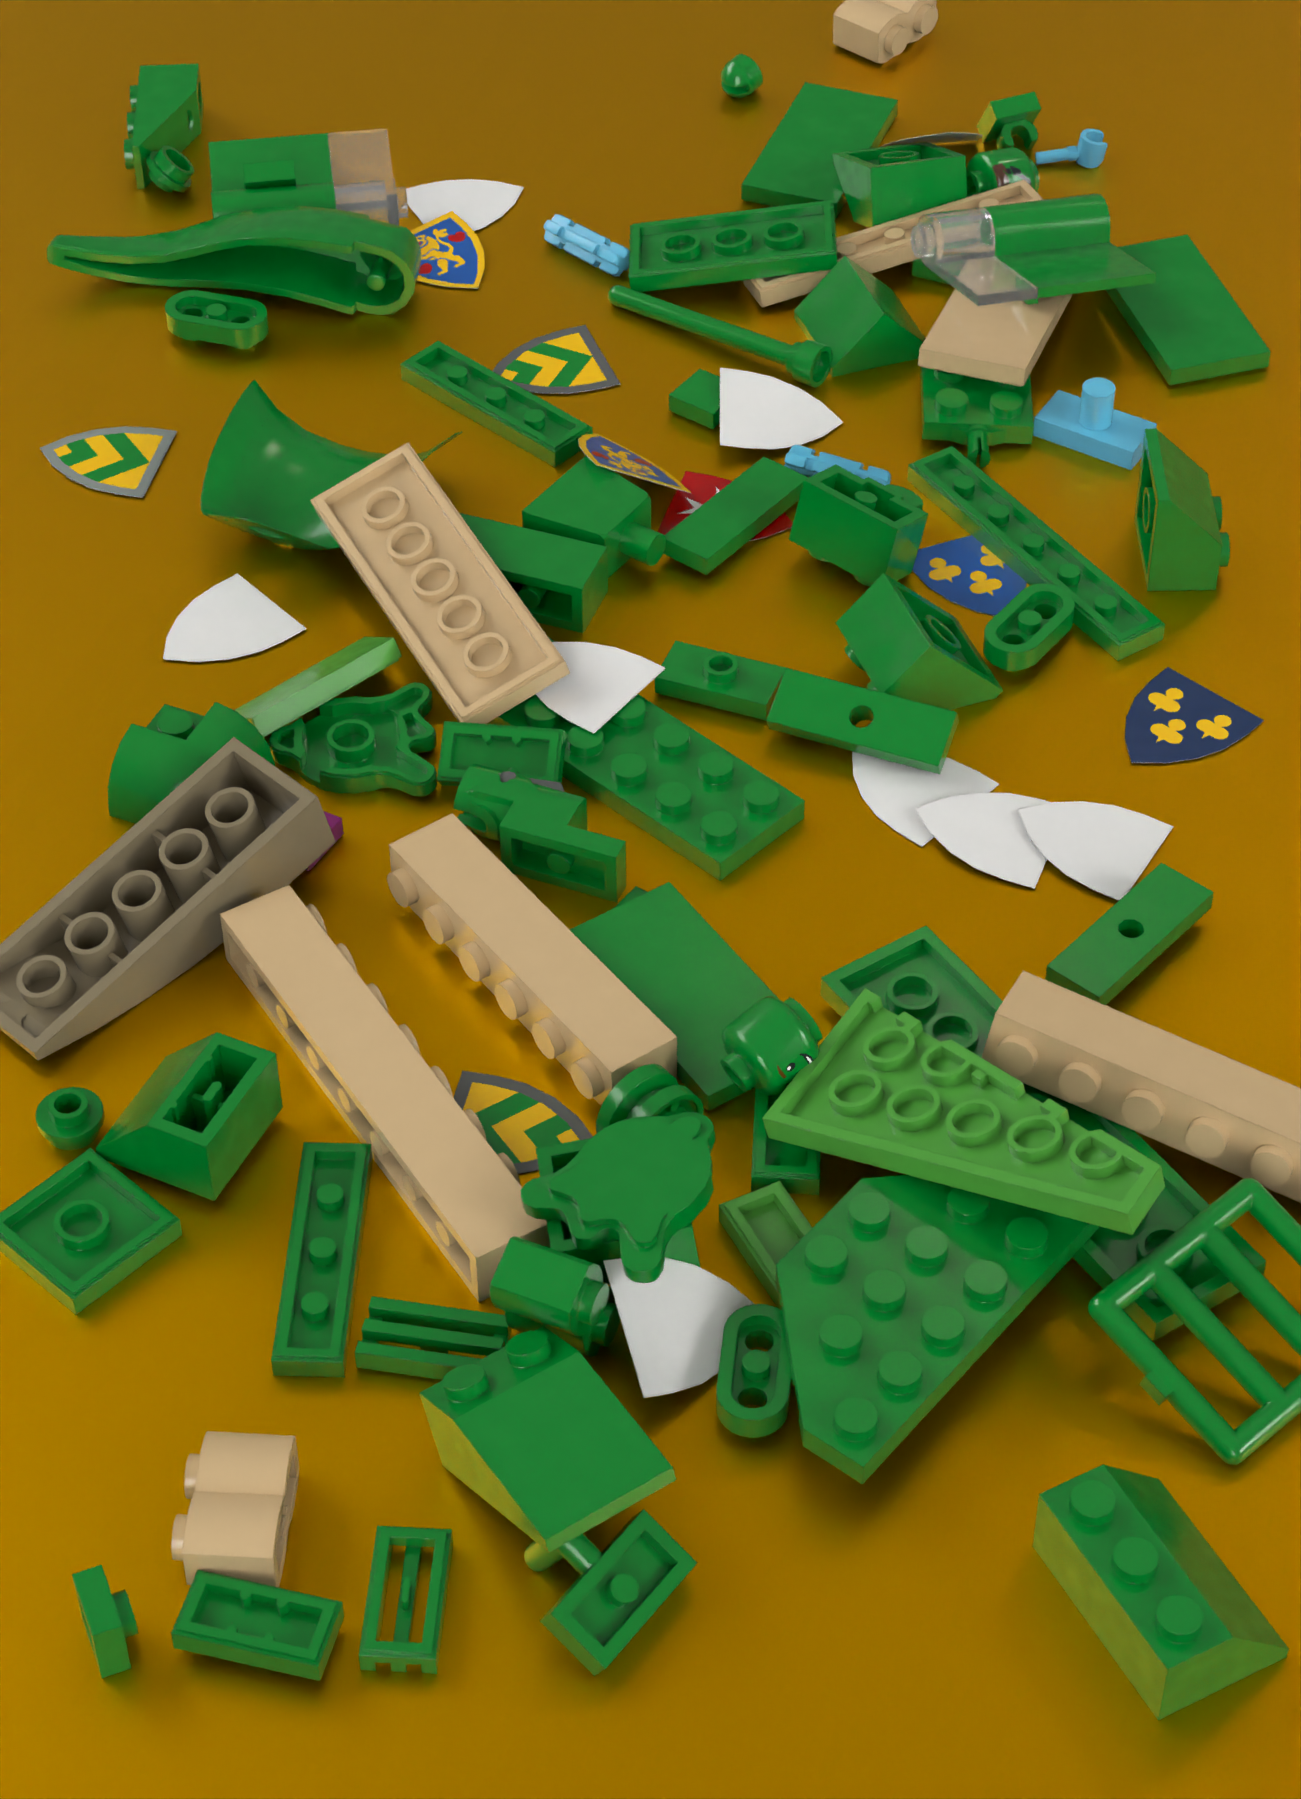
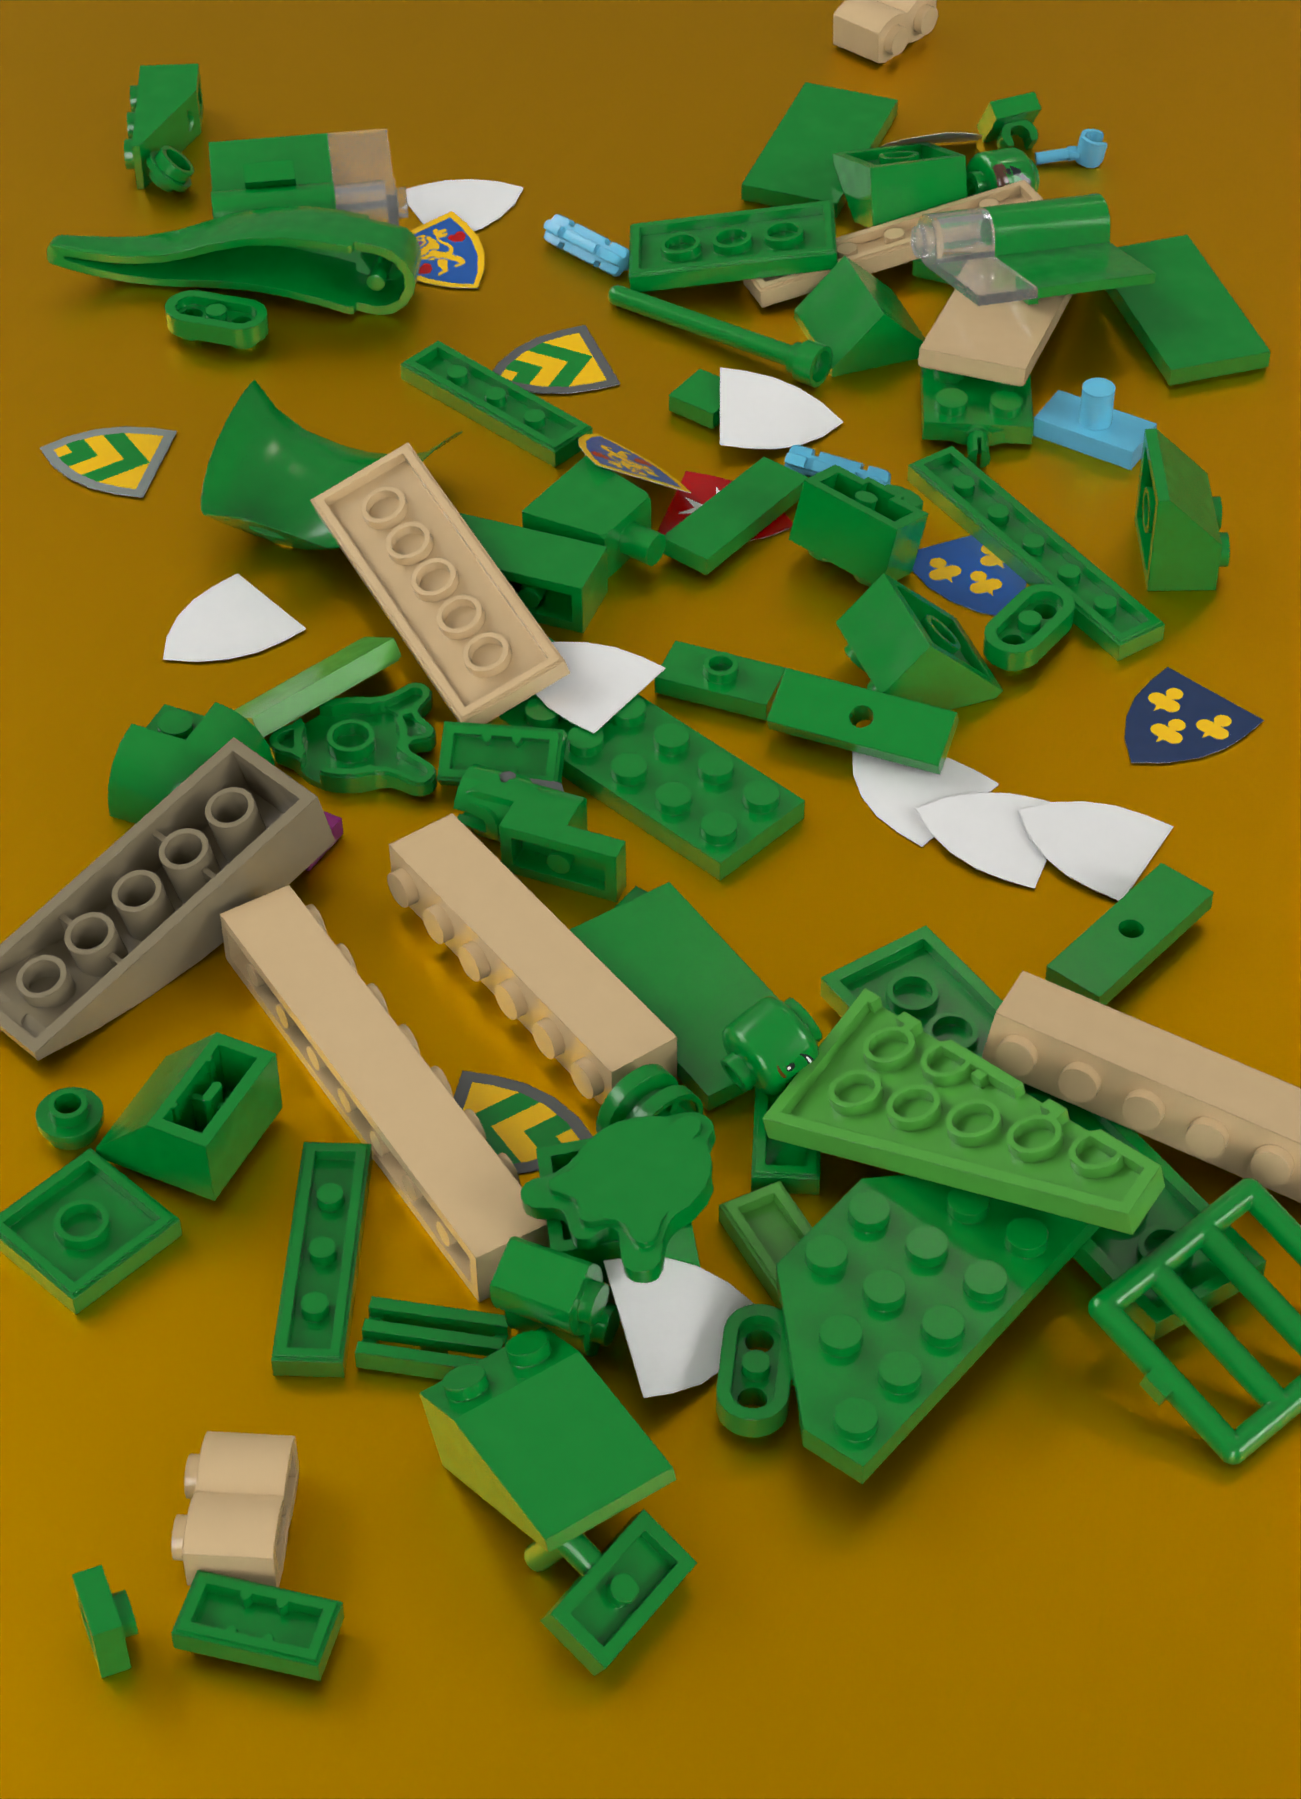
(401, 1650): green tile -> none
(741, 76): green hinge -> none
(1151, 1588): green slope -> none

